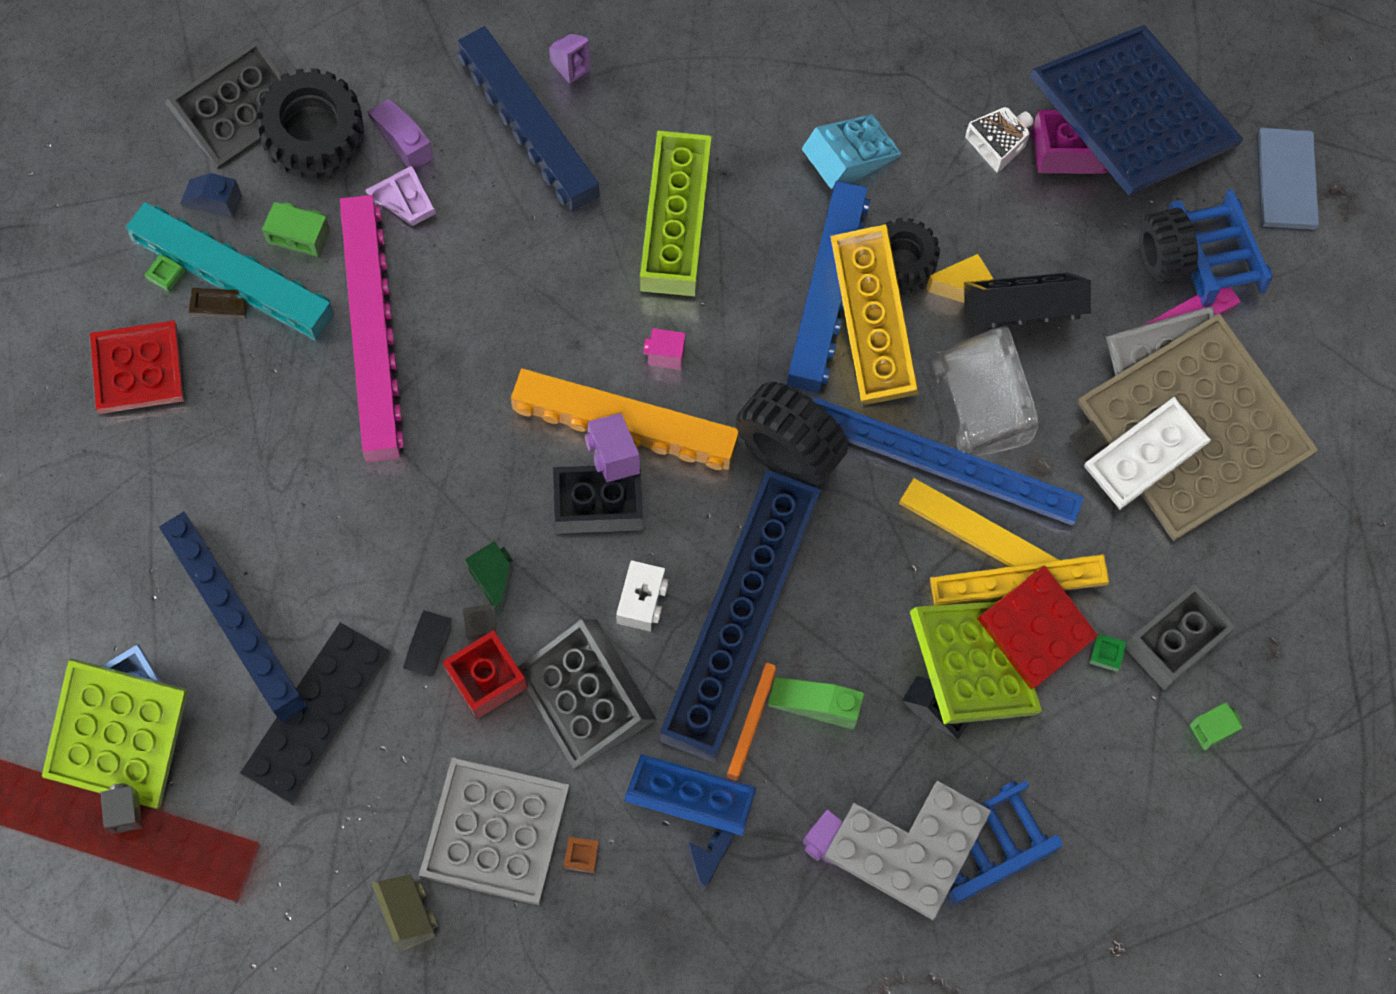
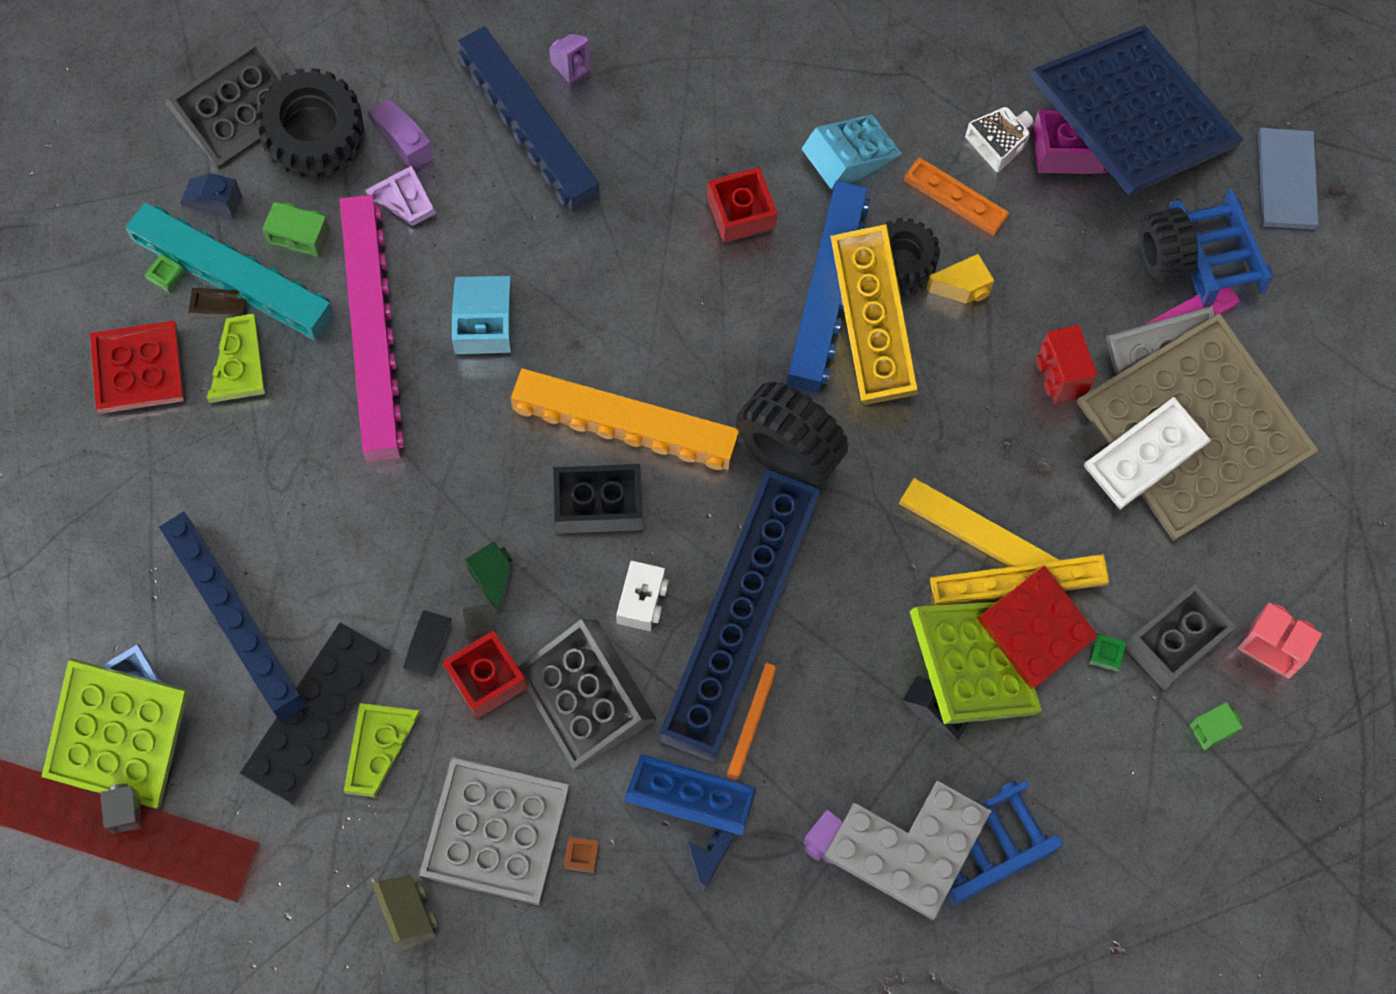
(239, 361): none -> lime wing
(375, 746): none -> lime wing
(481, 315): none -> medium azure slope
(612, 447): medium lavender brick -> none
(665, 348): dark pink brick -> none
(675, 213): lime brick -> none
(741, 205): none -> red brick
(817, 701): bright green slope -> none
(956, 196): none -> orange tile
(956, 465): blue plate -> none
(988, 393): clear windscreen -> none
(1027, 298): black brick -> none
(1066, 364): none -> red brick
(1280, 640): none -> coral piece

